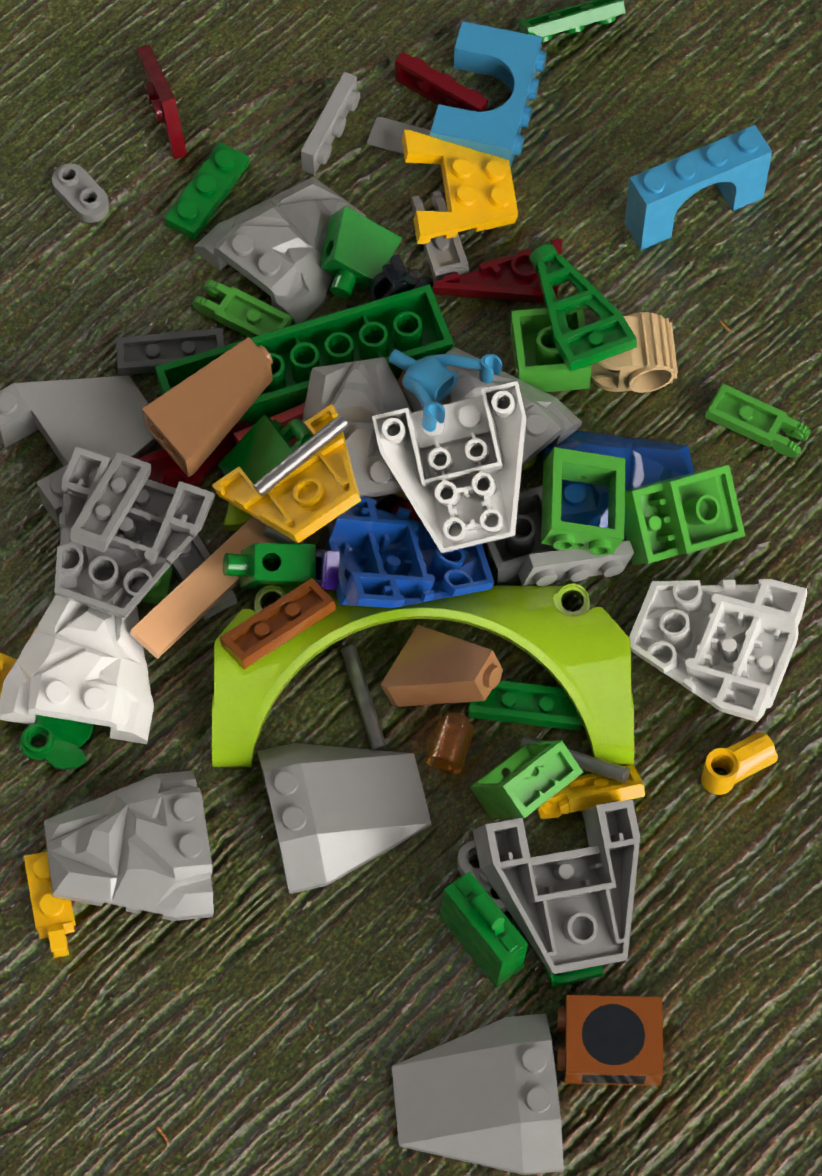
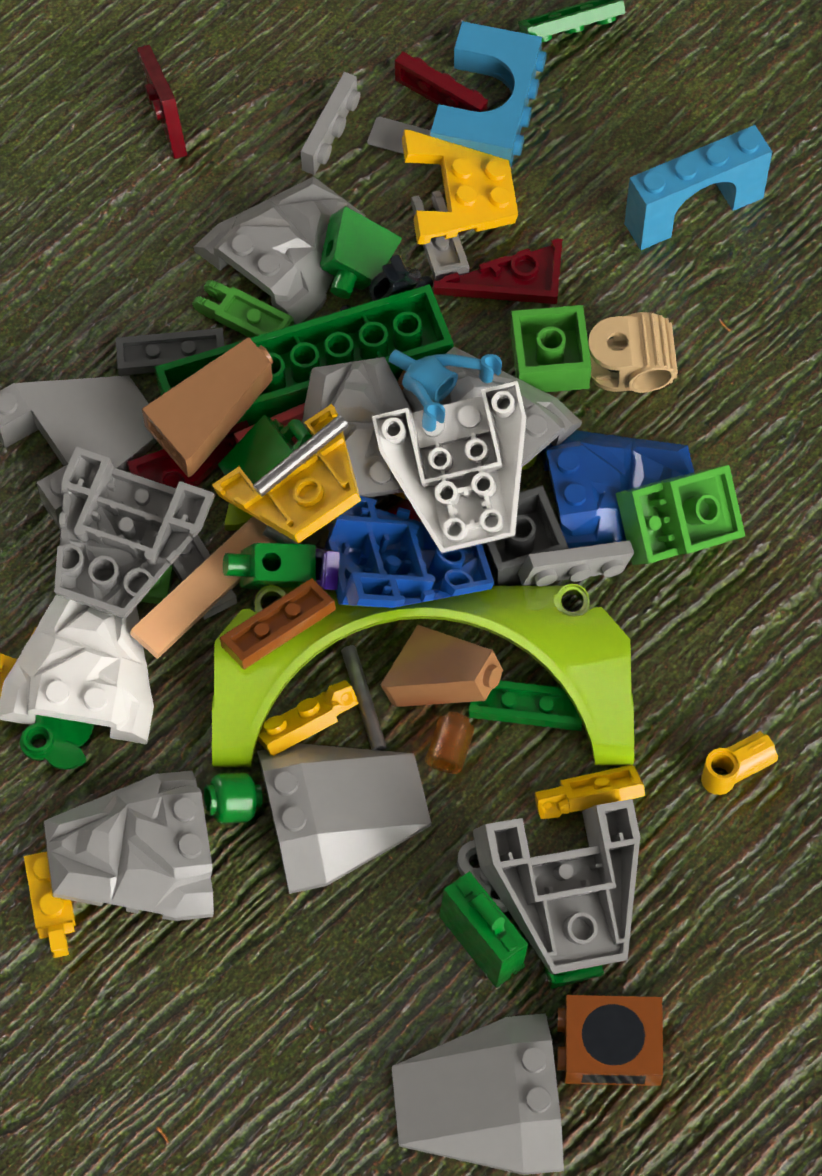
(78, 191): light grey plate -> none
(110, 502): light grey plate -> none
(206, 191): green plate -> none
(232, 797): none -> green head
(307, 718): none -> yellow hinge
(533, 777): bright green window -> none
(589, 469): bright green window -> none
(590, 342): green plate -> none
(593, 764): flat silver bar -> none
(721, 639): white wedge -> none
(756, 420): bright green hinge -> none

